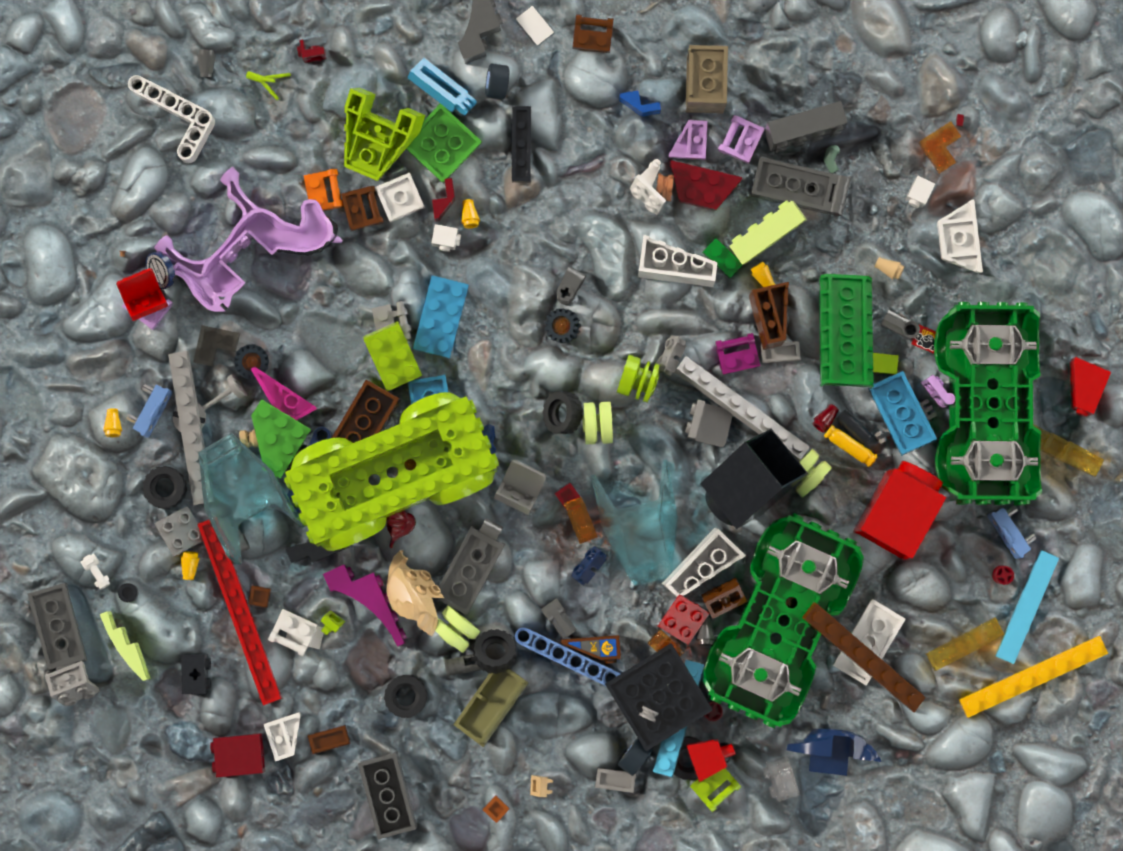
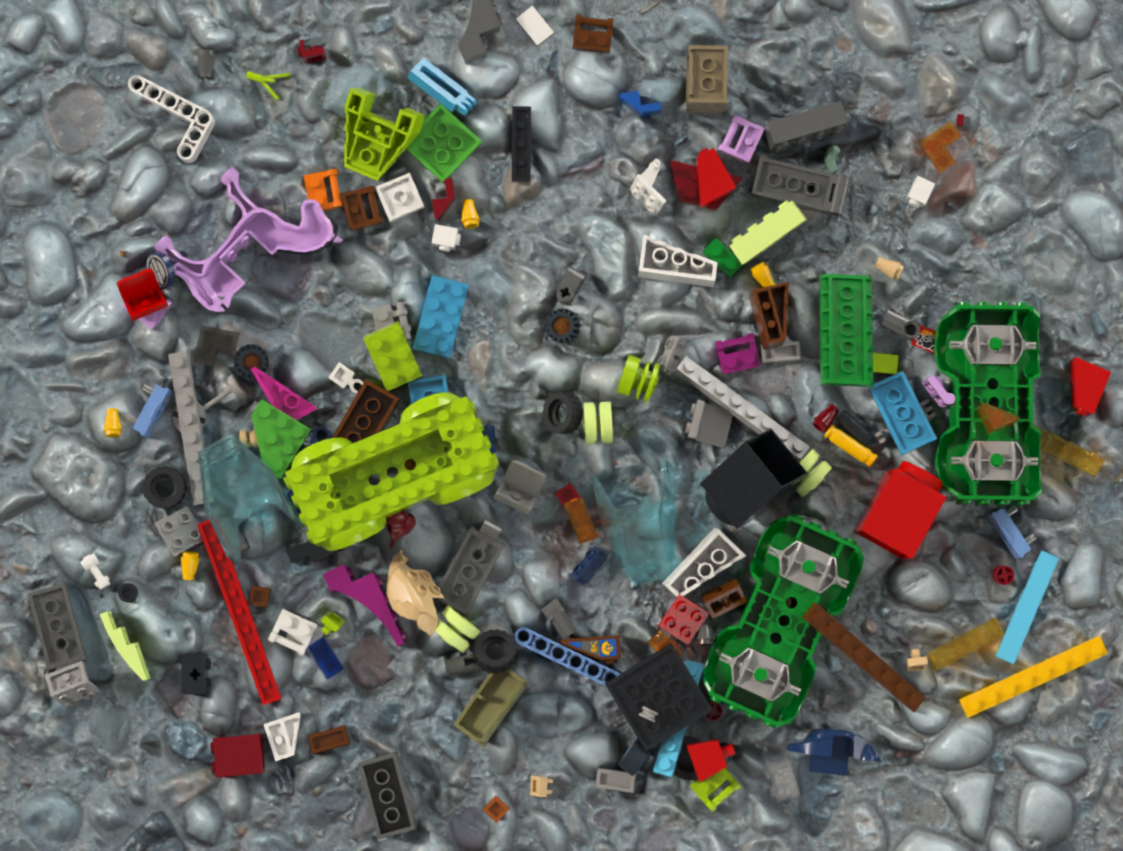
(325, 658): none -> clear blue plate
(343, 376): none -> white plate
(420, 696): black tyre -> none
(497, 81): black wheel -> none
(665, 186): nougat wheel -> none
(691, 142): lavender wing -> none
(712, 178): none -> red slope
(875, 630): white plate -> none
(916, 662): none -> tan tile
(960, 238): white wing -> none
(995, 418): none -> clear orange slope

